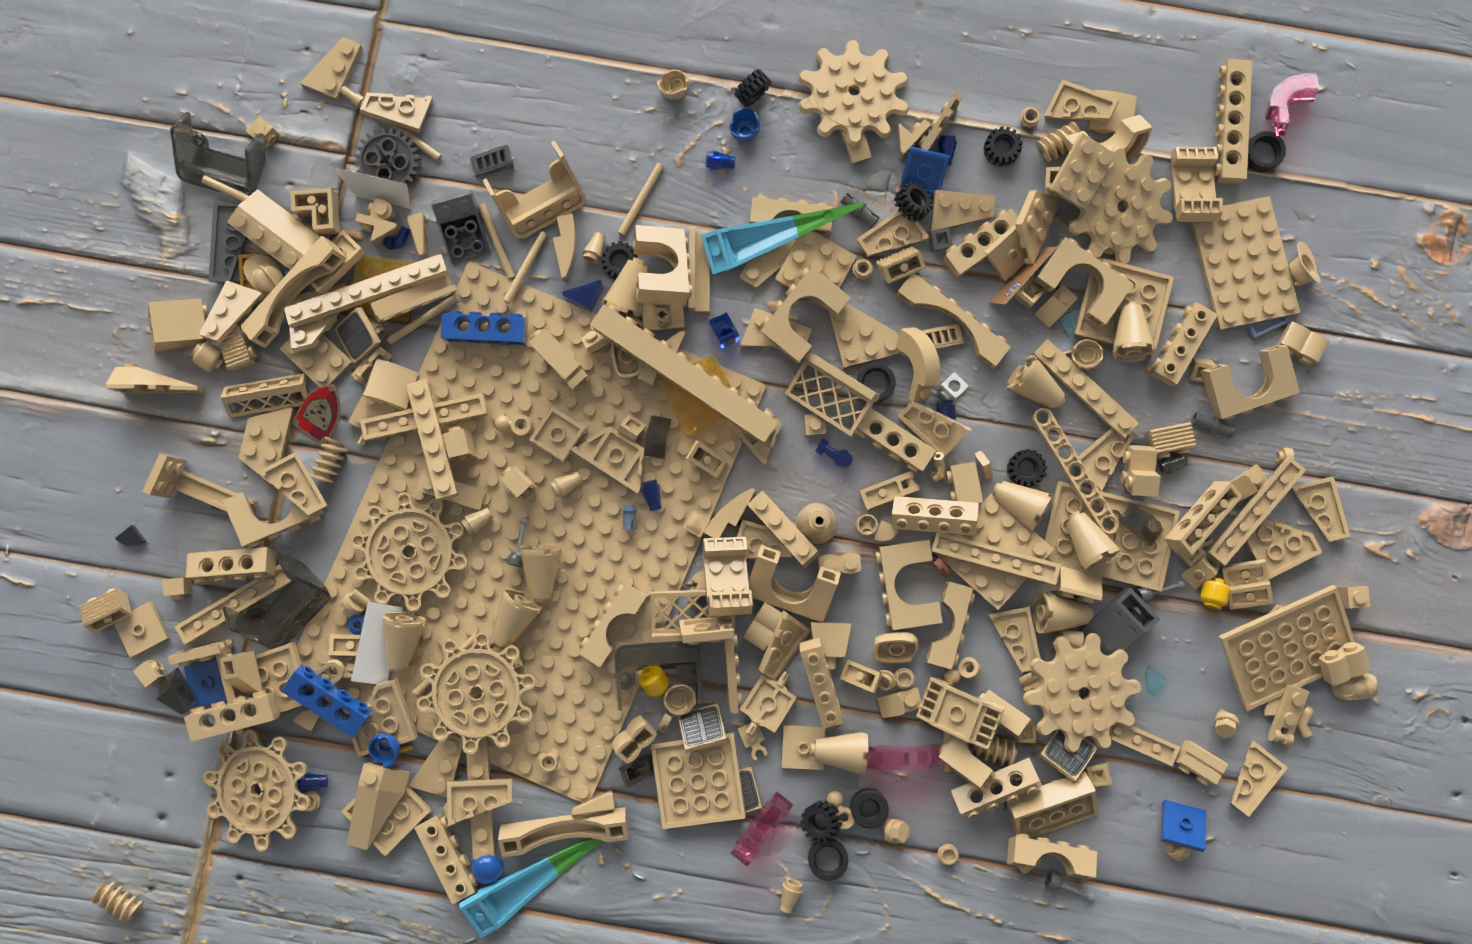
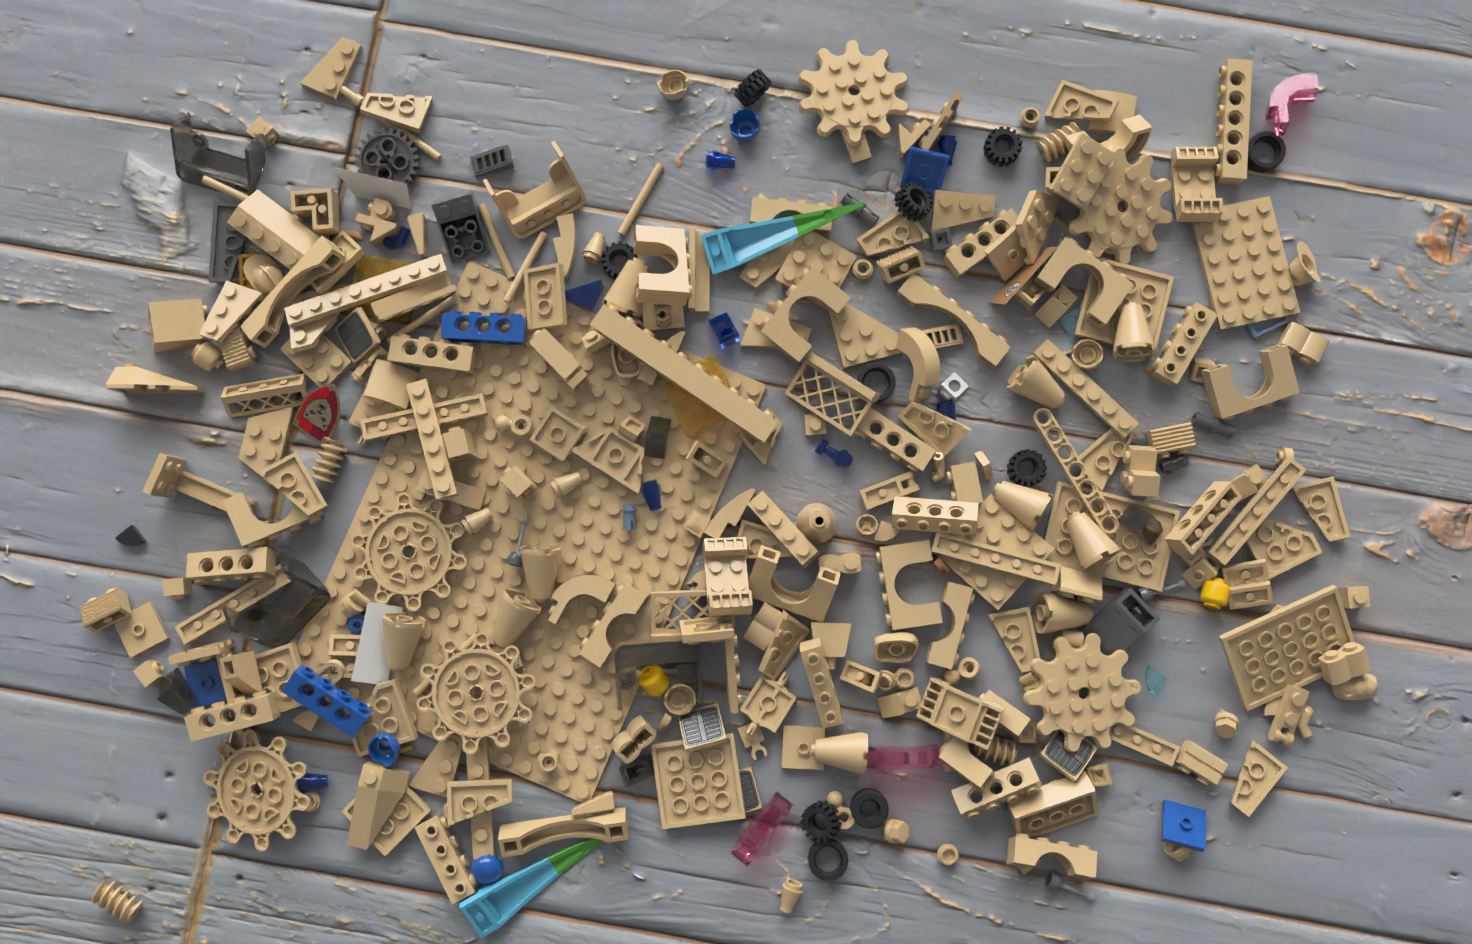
(400, 355): none -> tan brick
(545, 297): none -> tan plate
(587, 584): none -> tan arch

